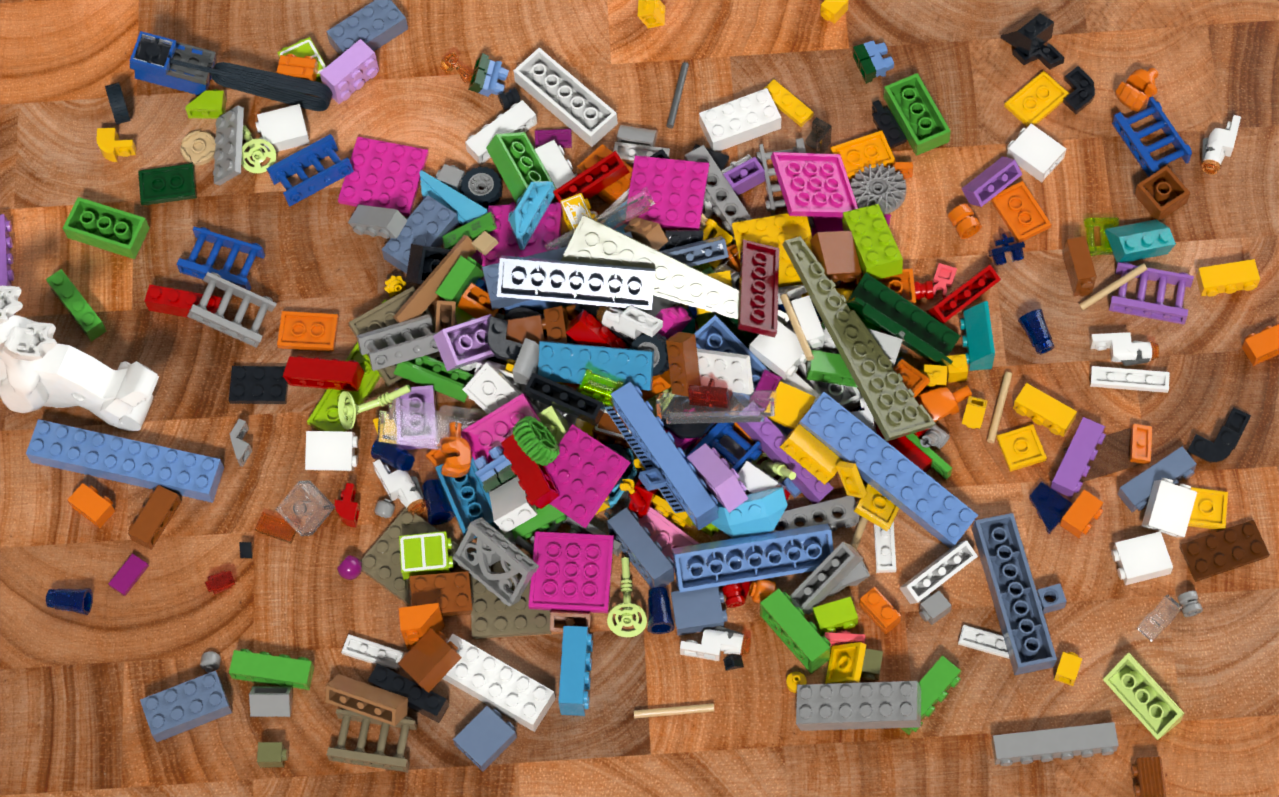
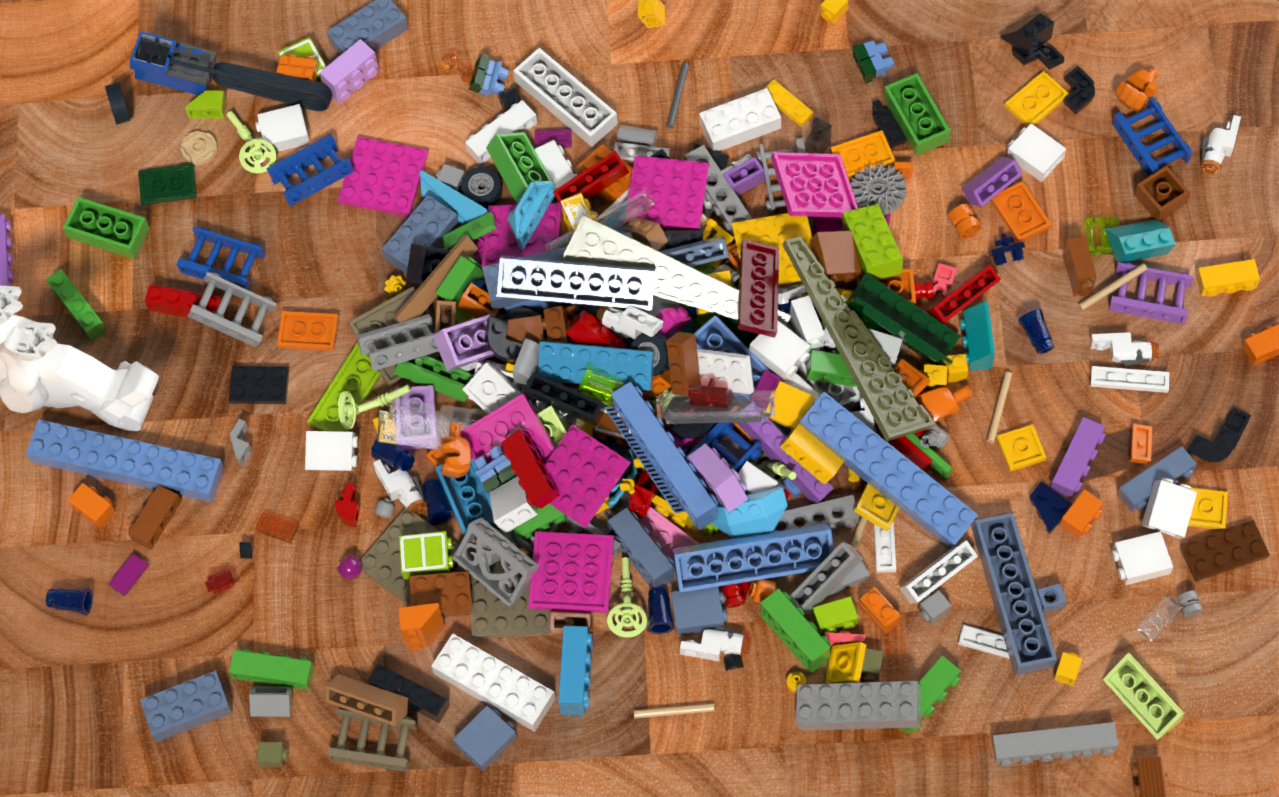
(111, 146): yellow brick -> none
(210, 661): light grey piece -> none
(228, 145): light grey plate -> none
(305, 508): clear brick -> none
(323, 373): red brick -> none
(372, 652): white tile -> none
(377, 221): light grey brick -> none
(430, 659): dark orange brick -> none
(484, 243): tan tile -> none
(536, 440): bright green gear -> none
(652, 479): medium blue plate -> none
(796, 326): tan bar -> none
(851, 479): yellow plate -> none
(974, 412): yellow brick -> none
(1044, 410): yellow brick -> none

